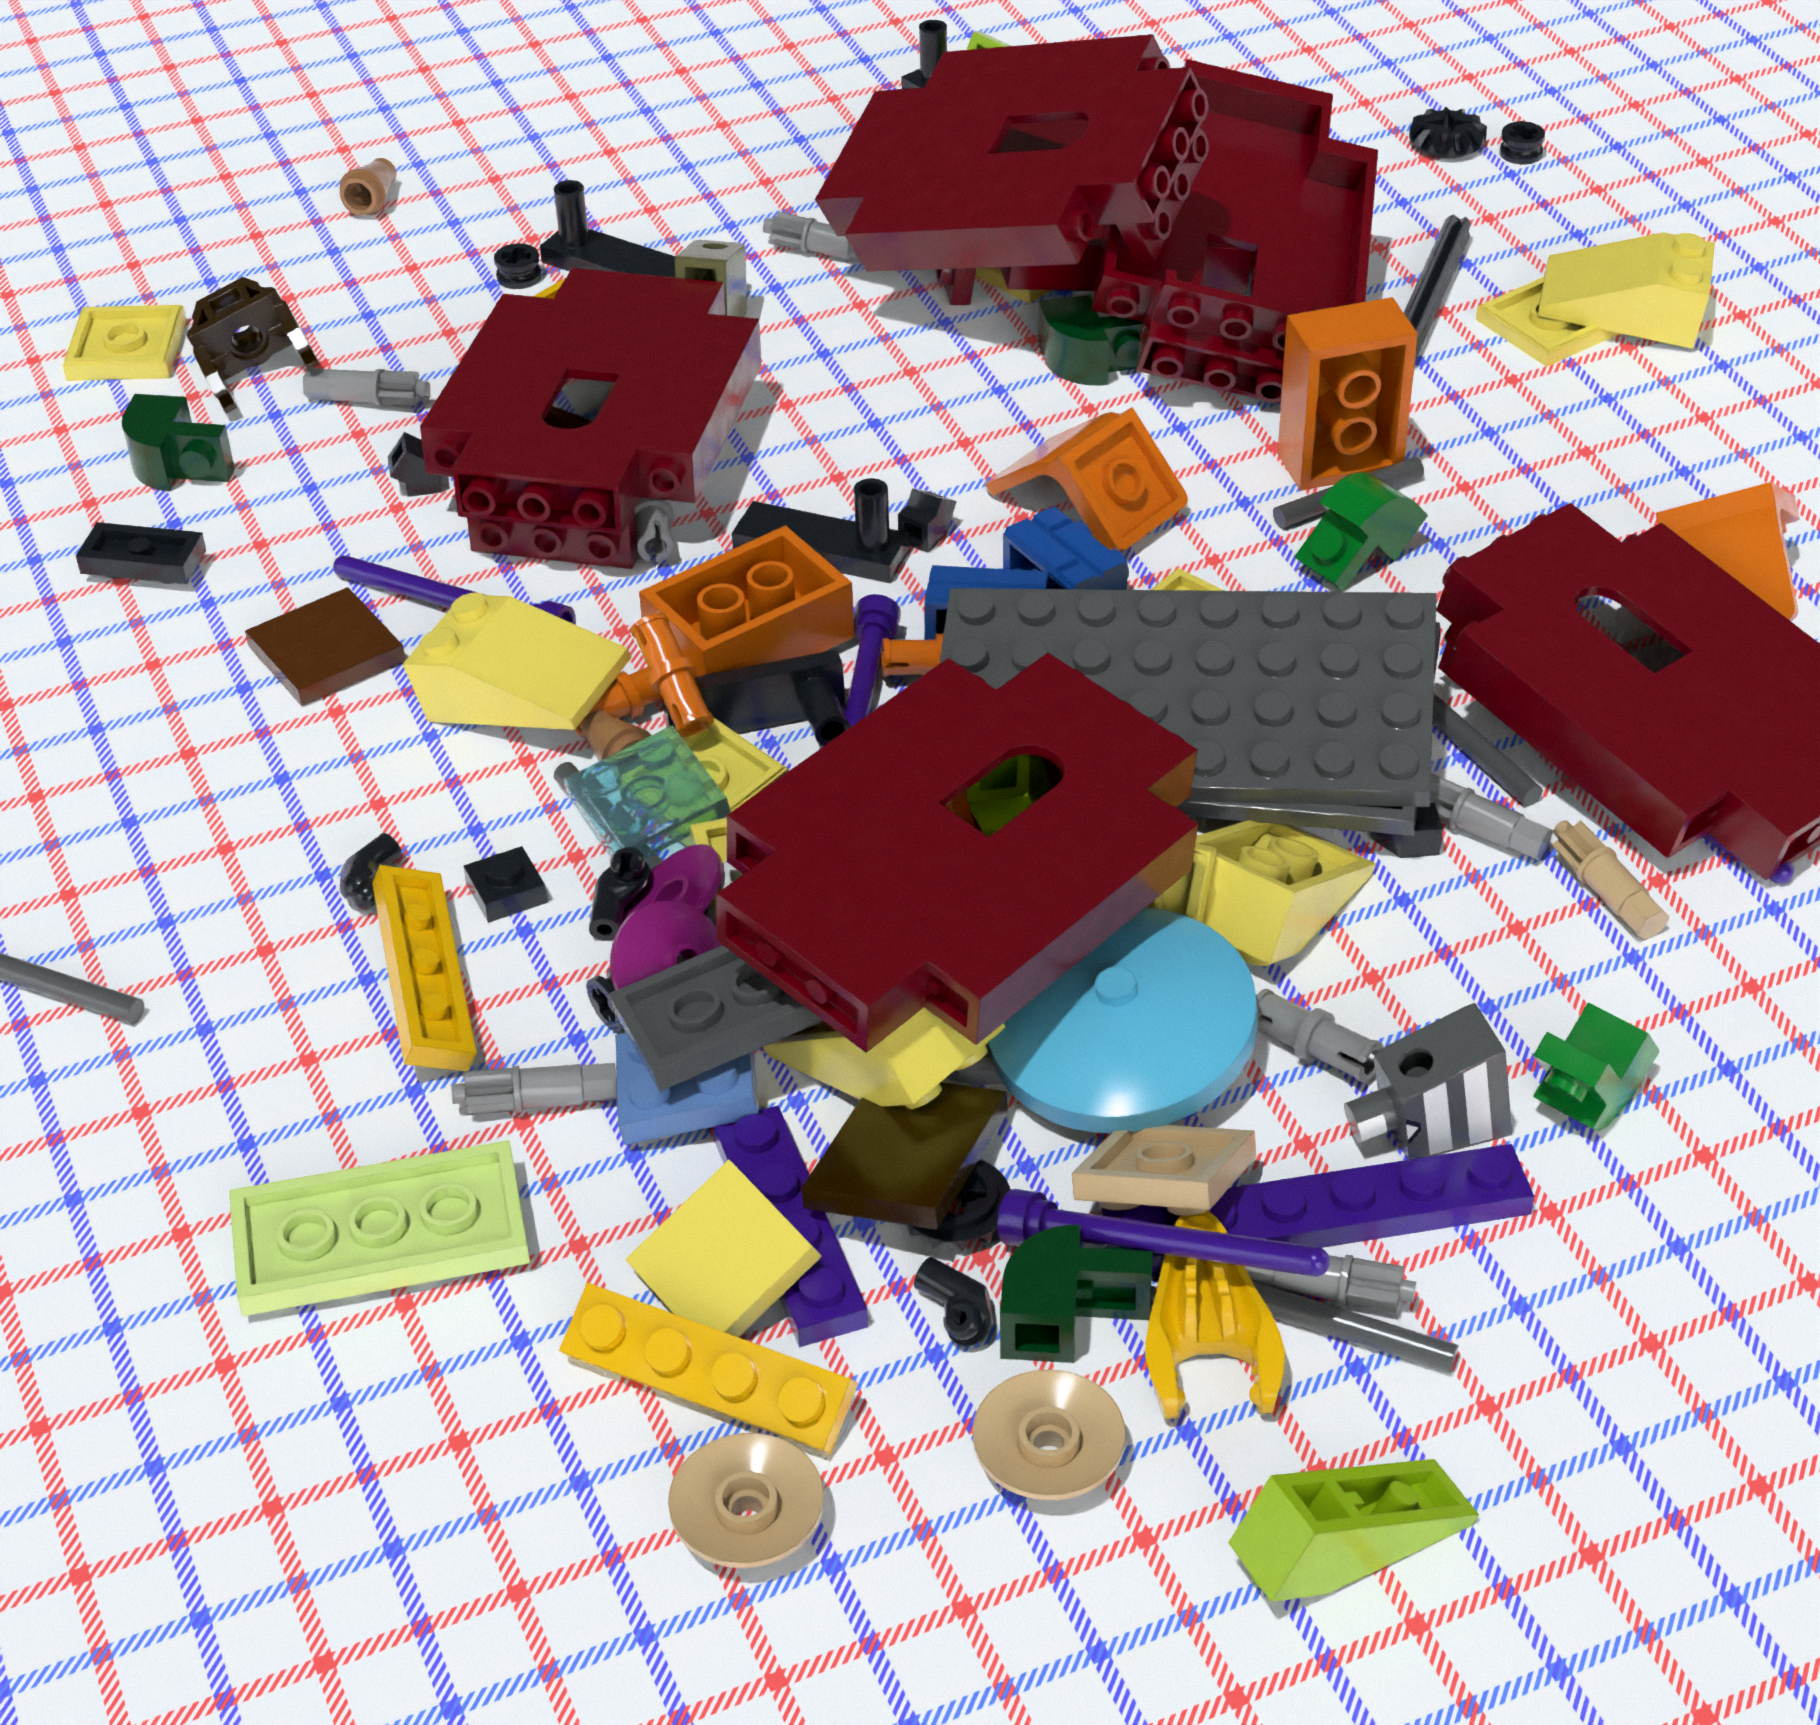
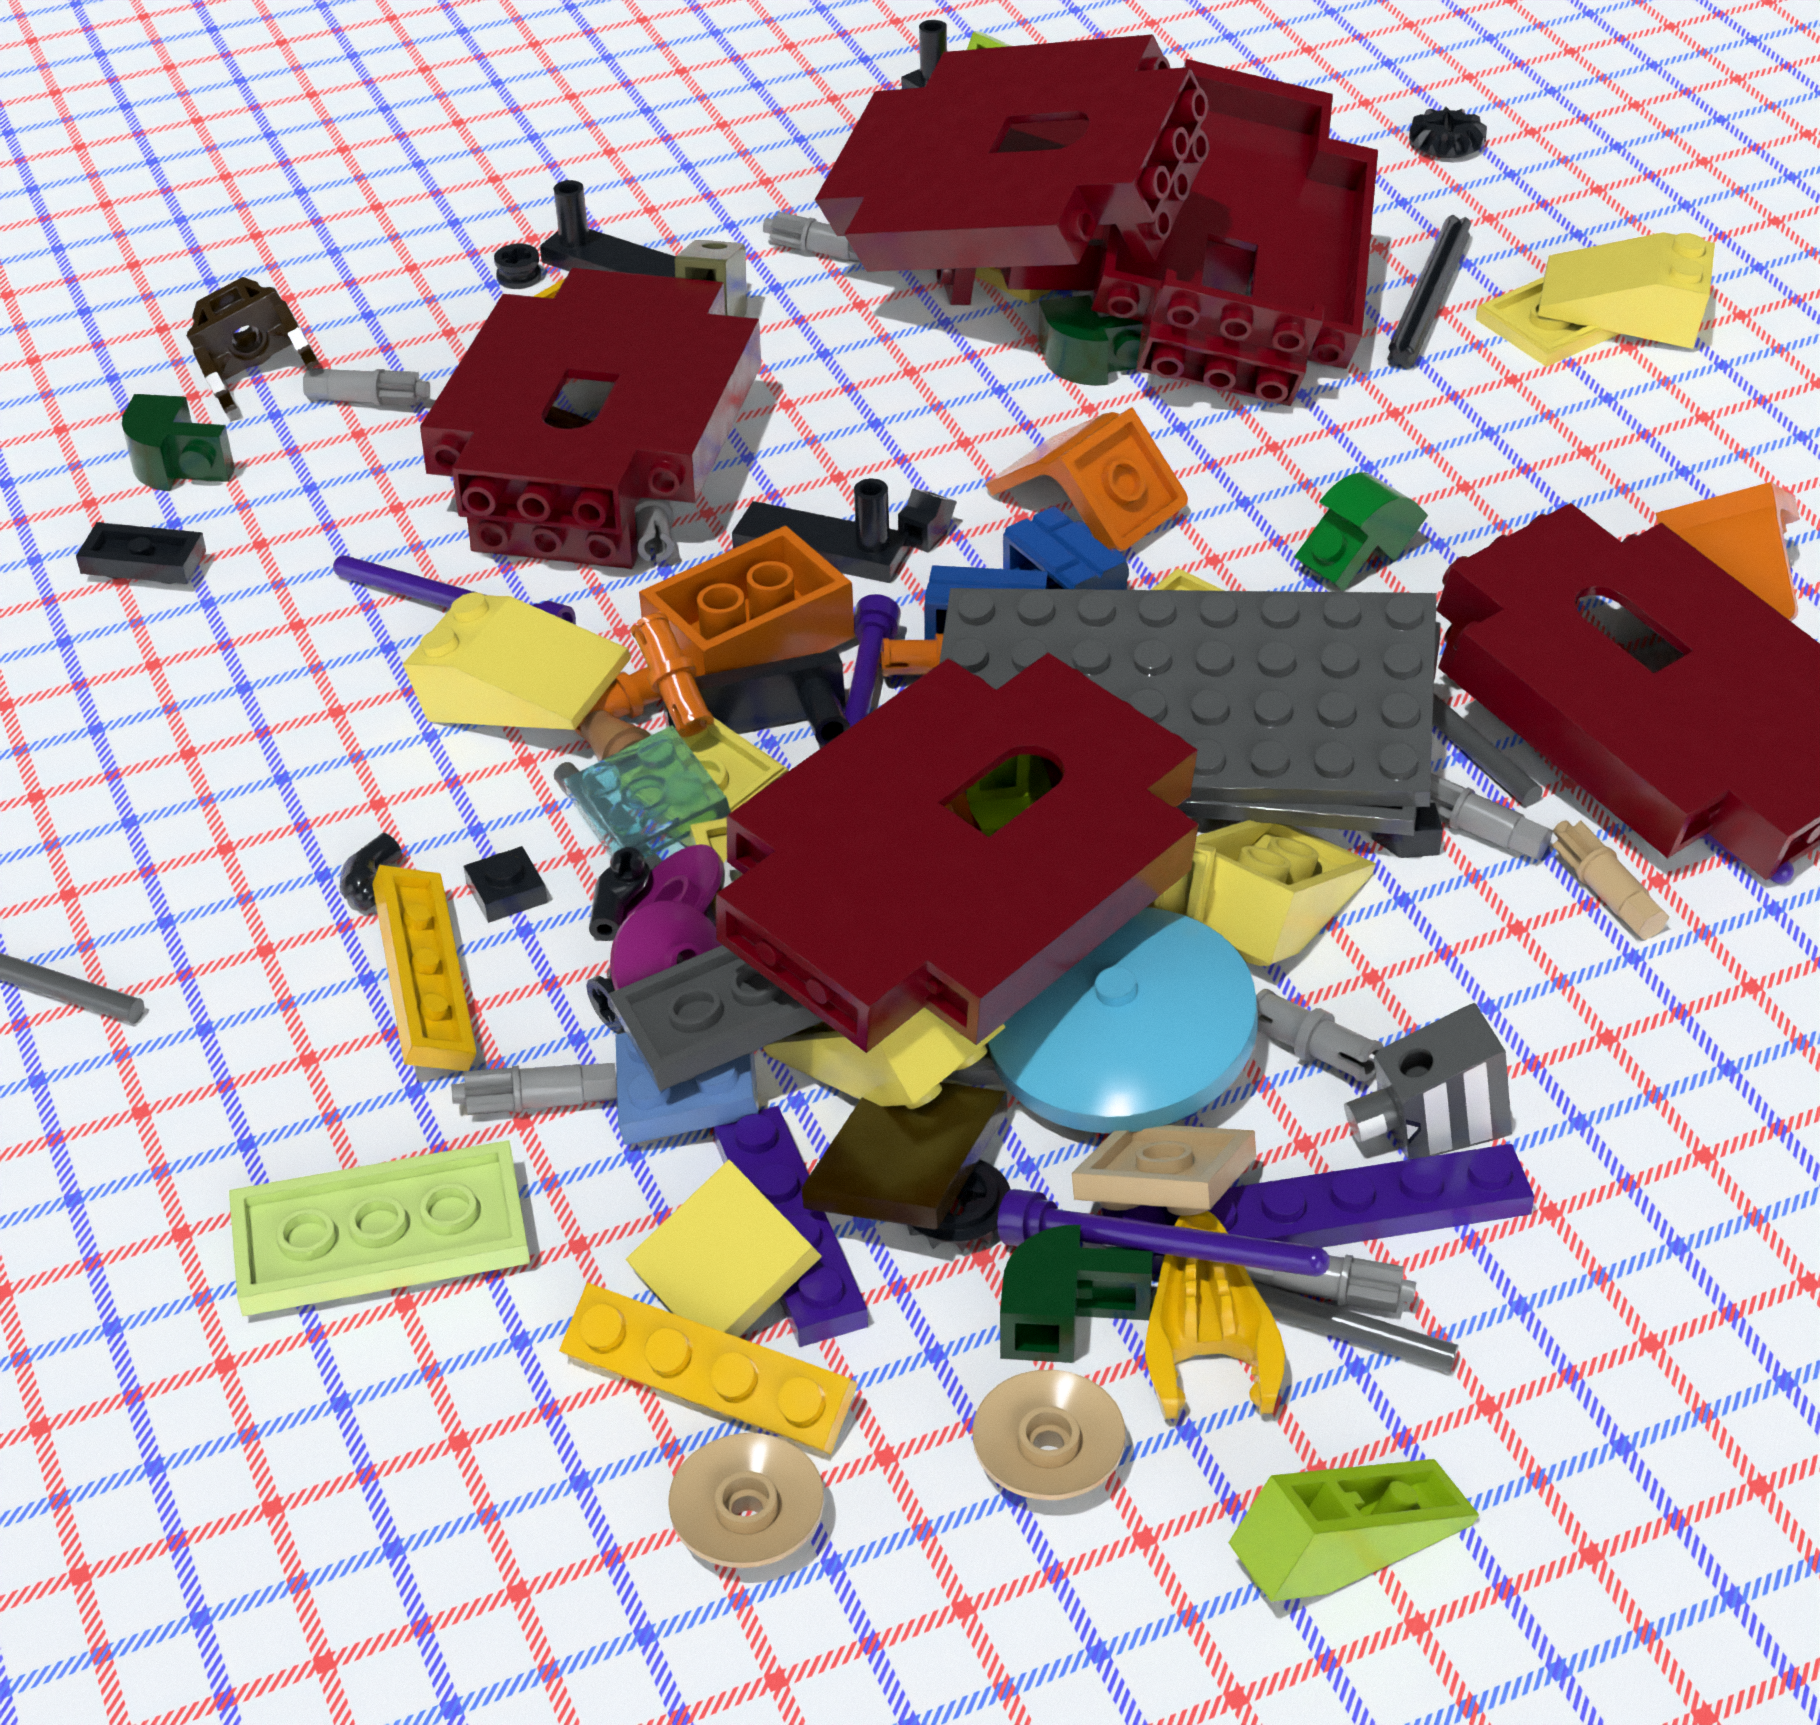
(125, 342): light yellow tile -> none
(325, 646): reddish brown tile -> none
(367, 187): medium nougat cone -> none
(408, 466): black piece -> none
(964, 1300): black arm -> none
(1309, 505): dark grey bar -> none
(1345, 391): orange brick -> none
(1522, 142): black bush -> none
(1595, 1067): green brick -> none

